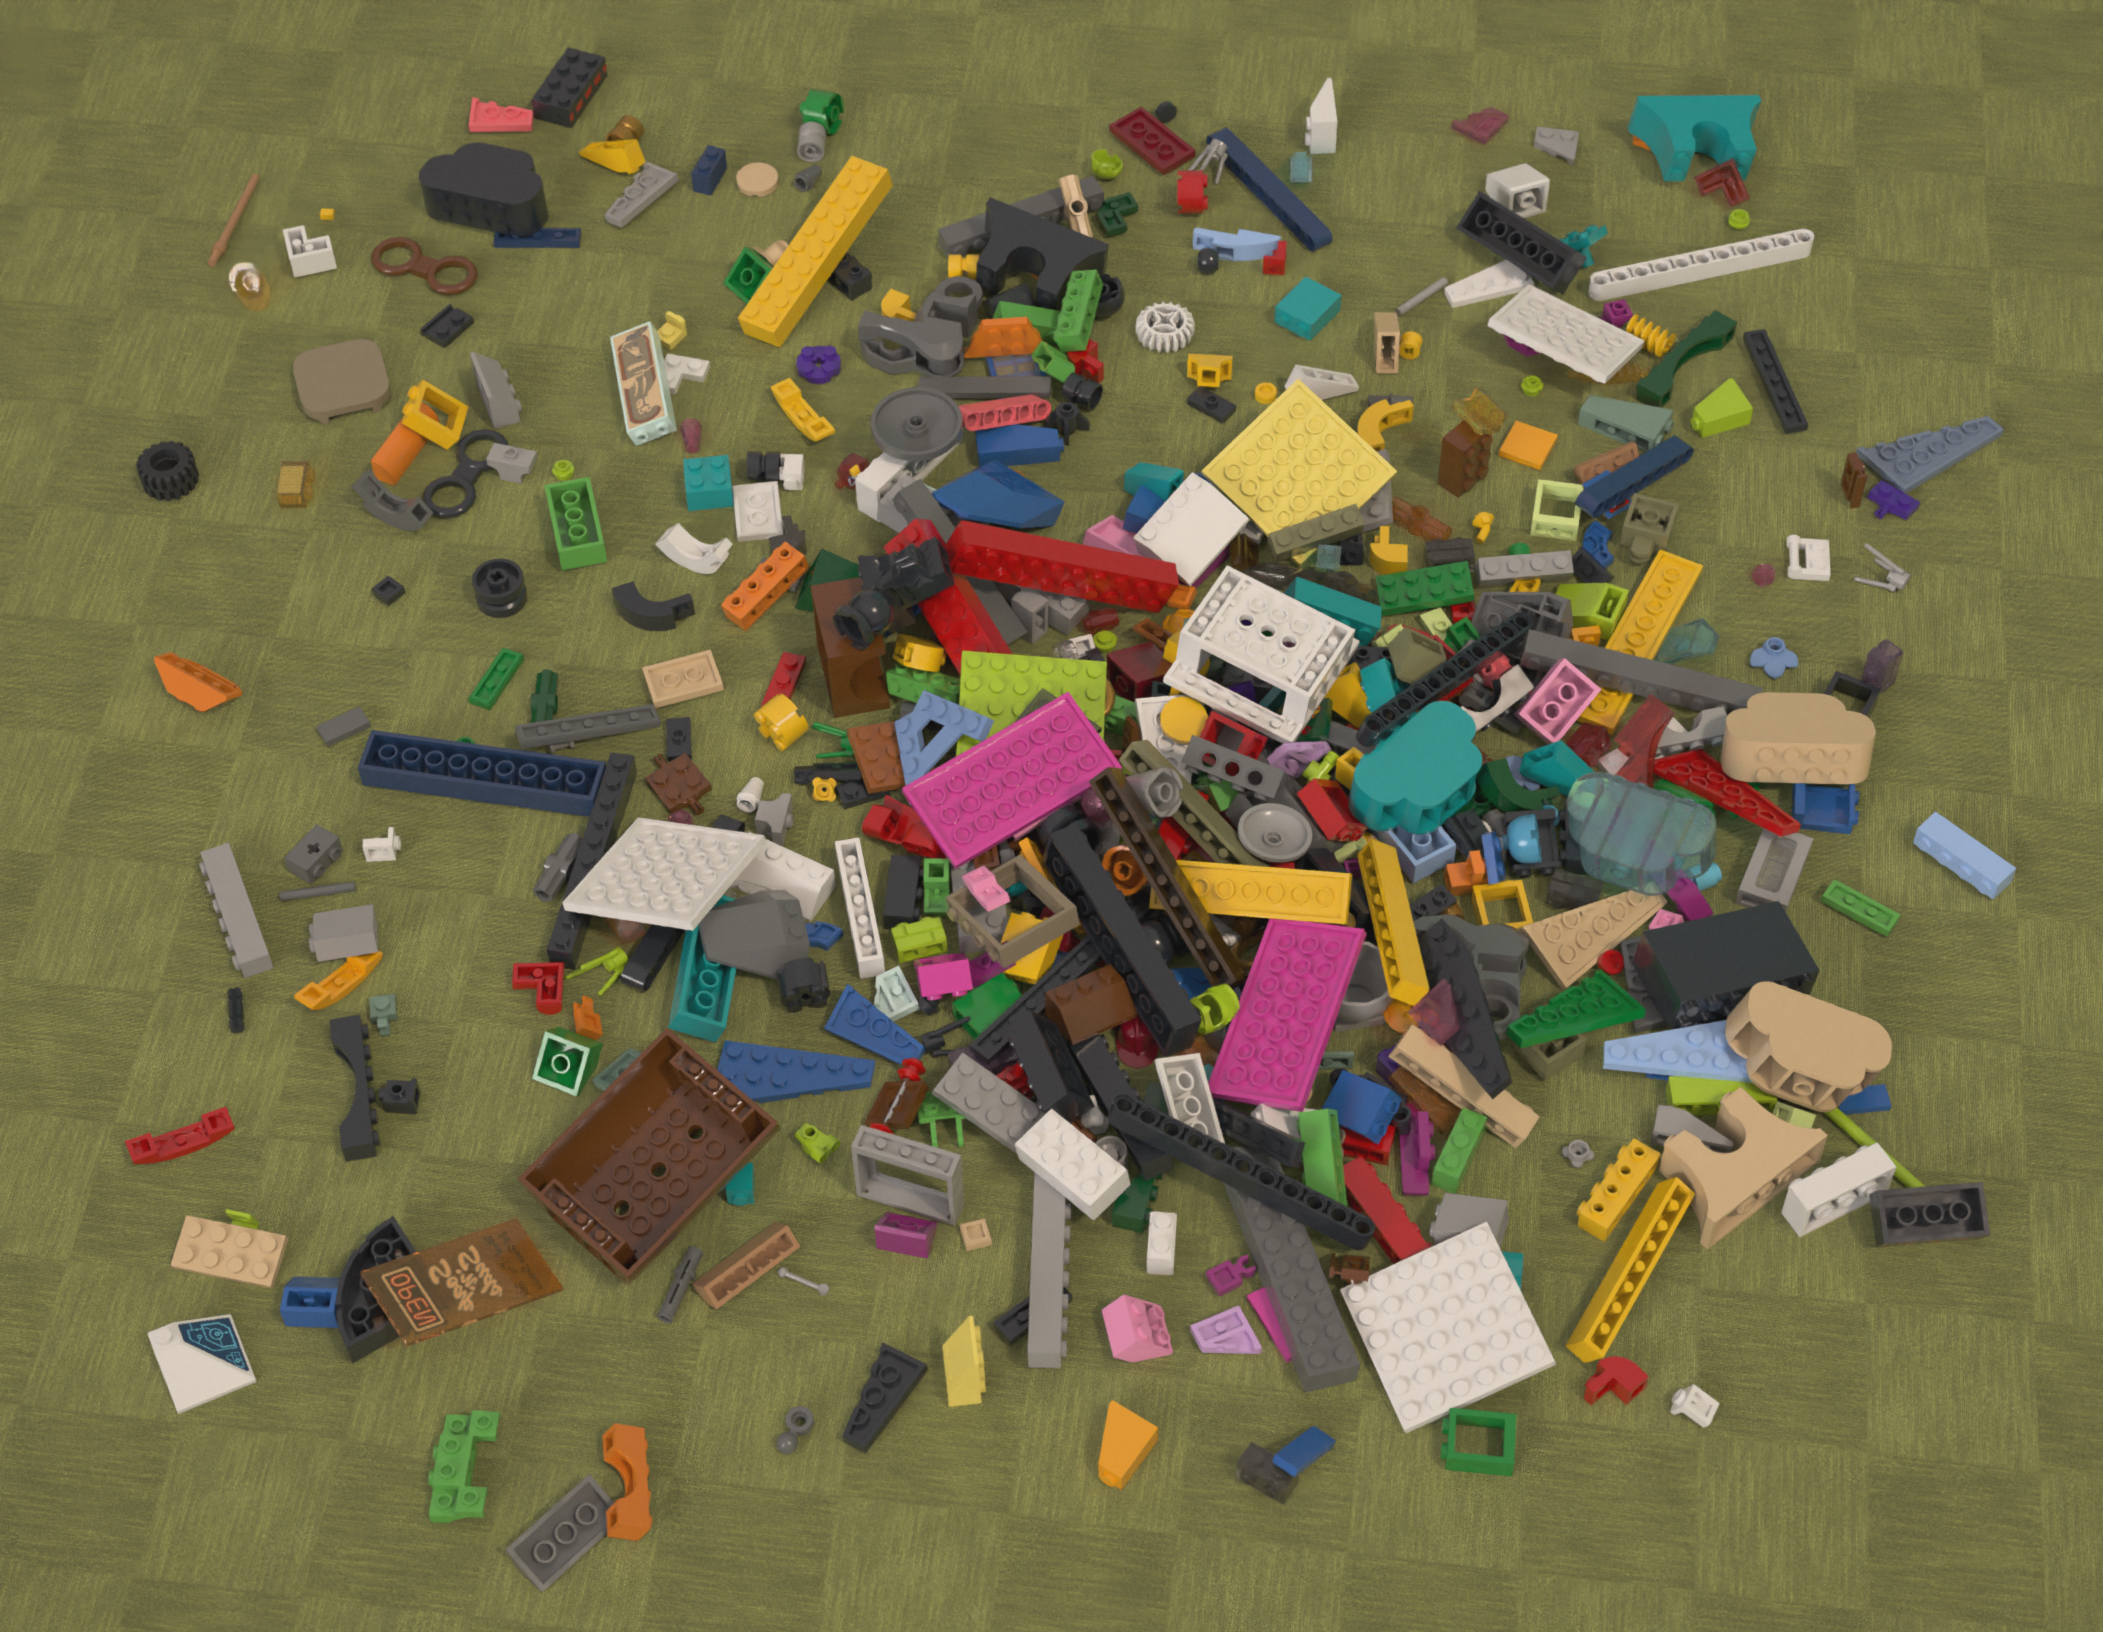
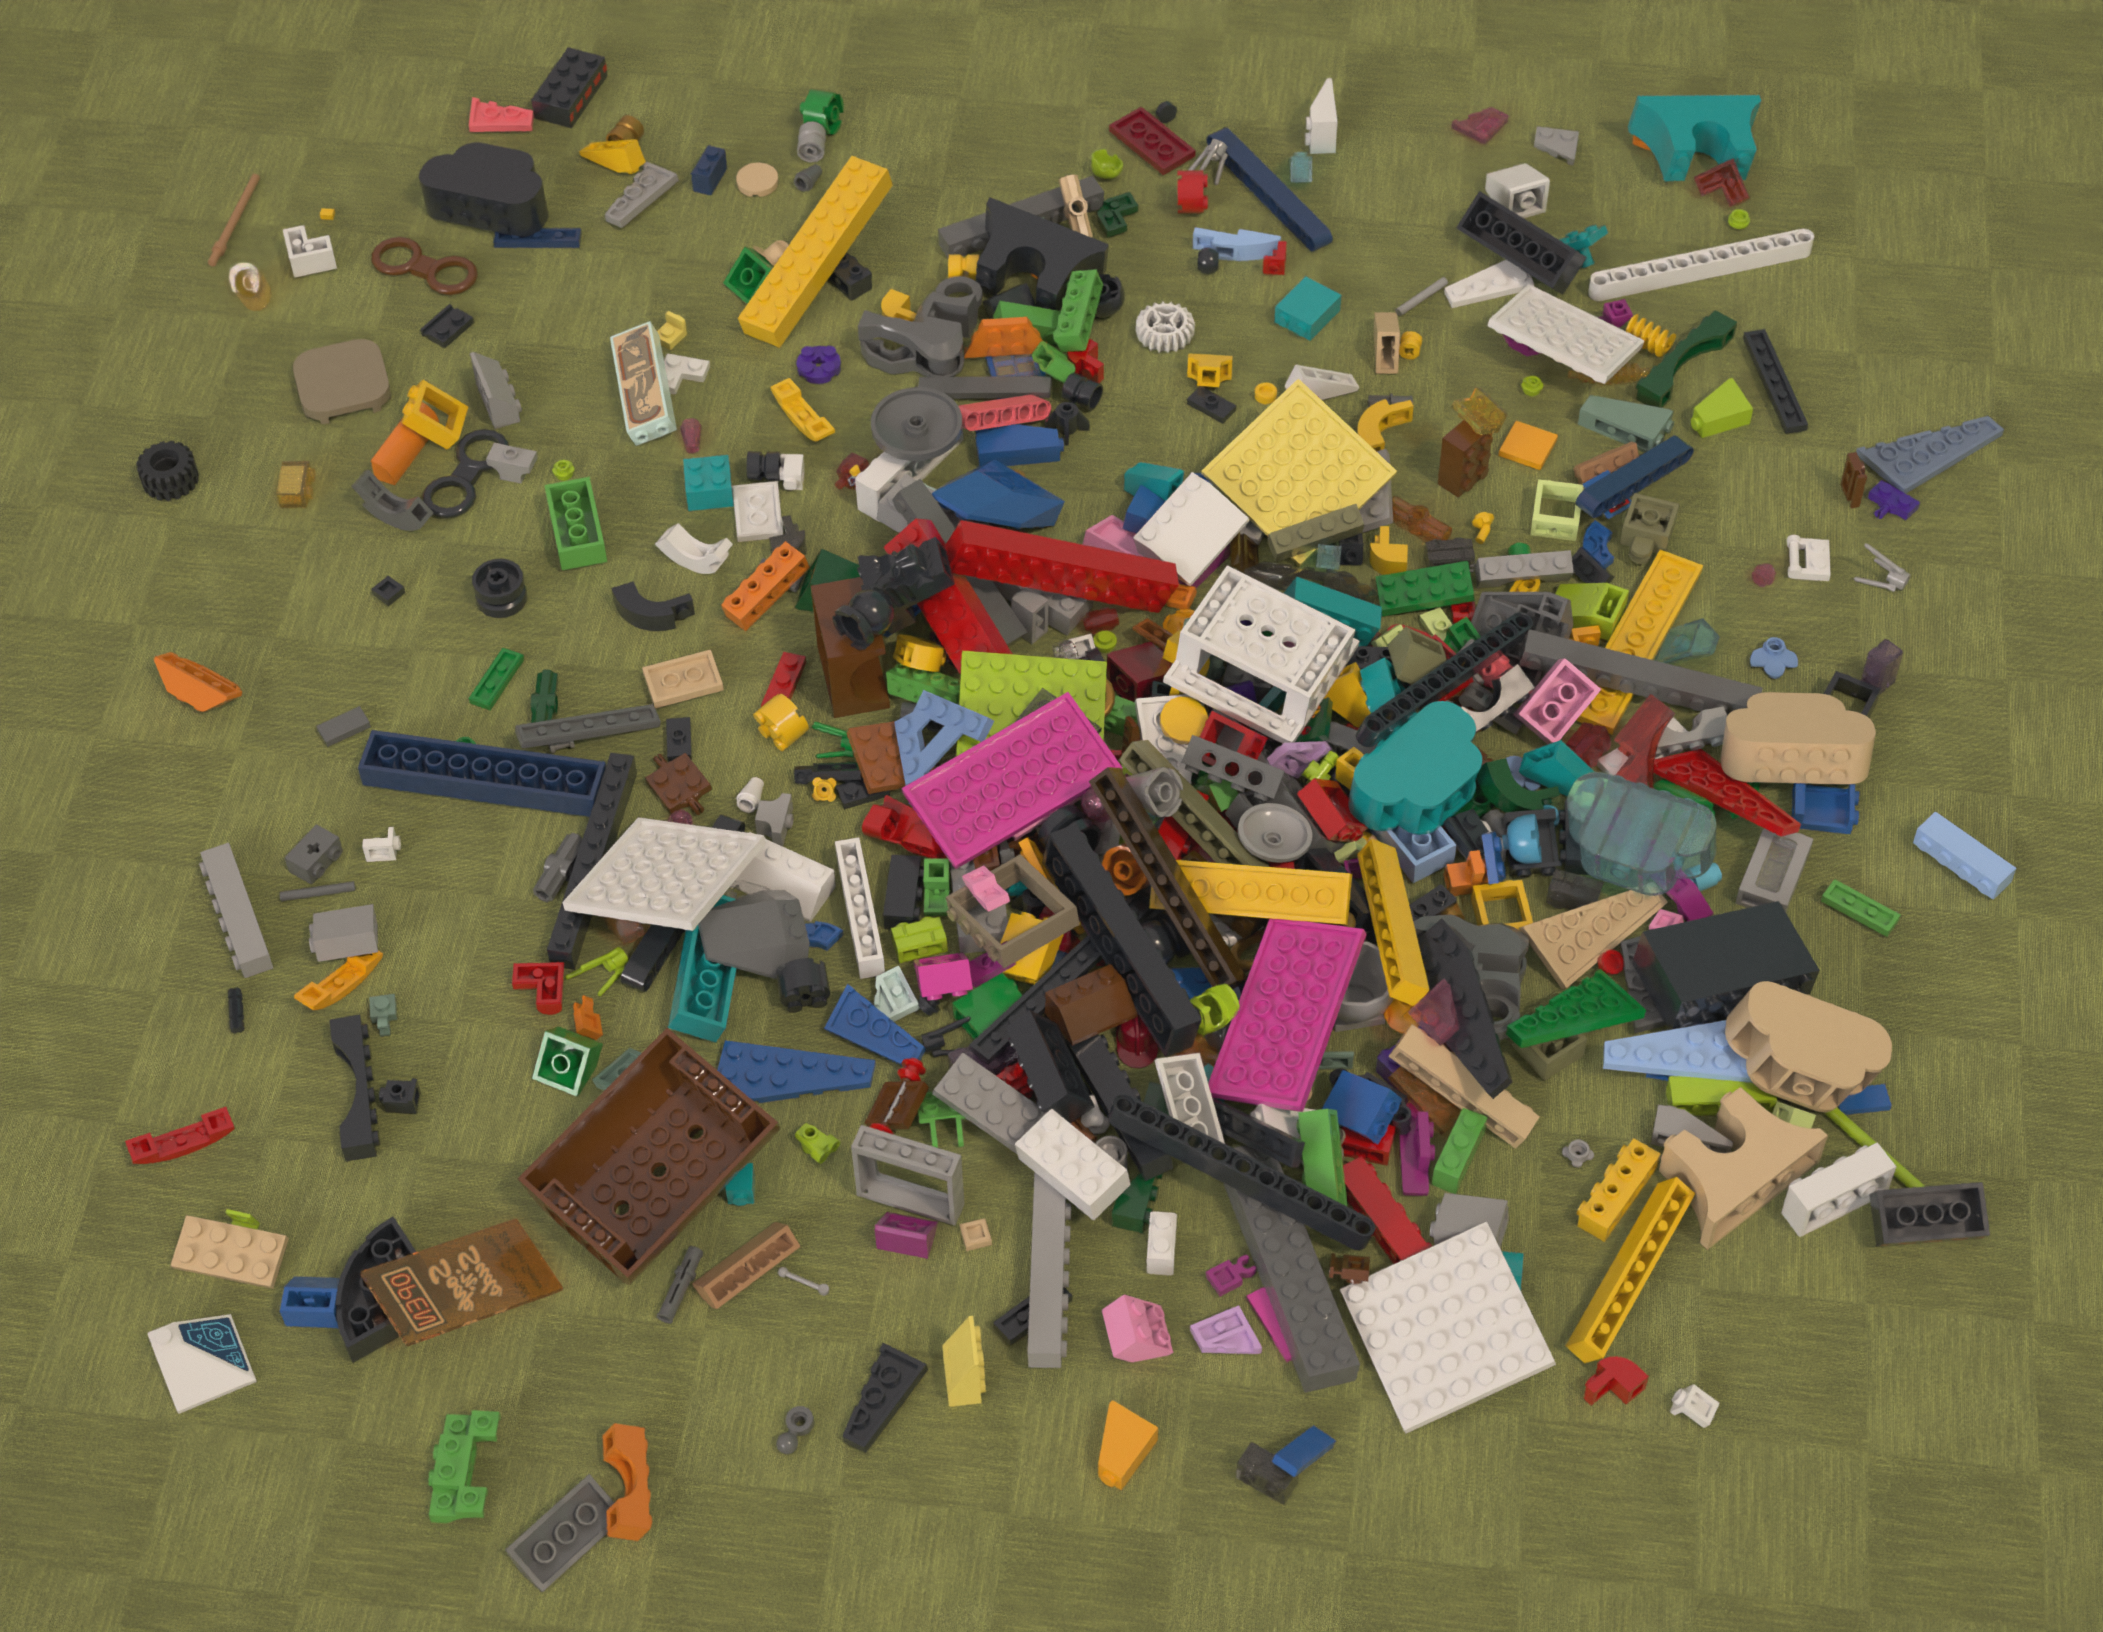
(1474, 1462): green window -> none

